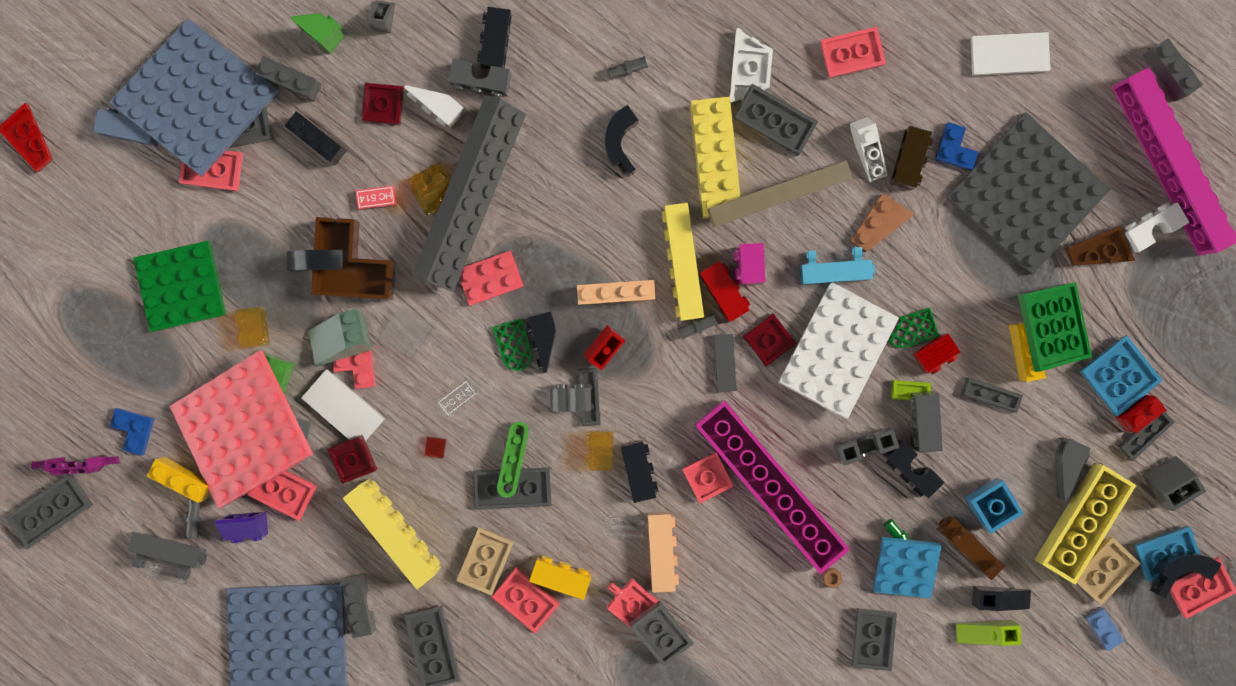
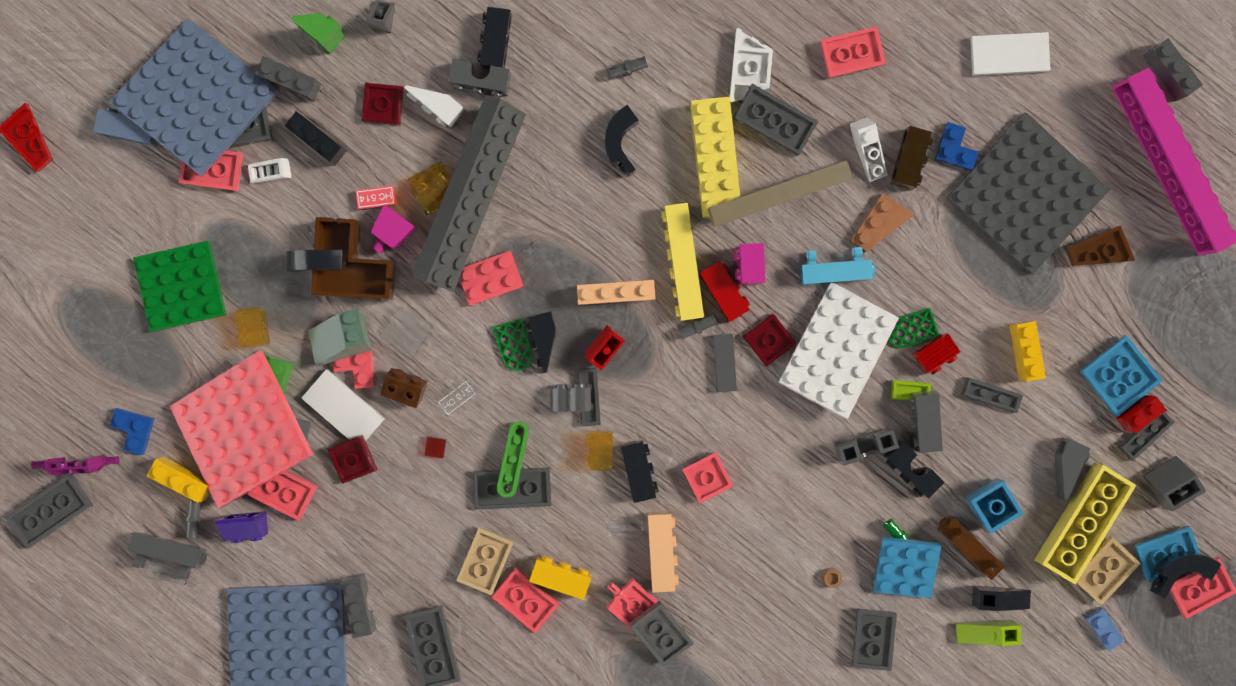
(281, 170): none -> white slope
(391, 230): none -> dark pink torso
(393, 533): light yellow brick -> none
(403, 387): none -> reddish brown brick
(772, 486): dark pink brick -> none
(1055, 326): green plate -> none
(1168, 218): white arch -> none

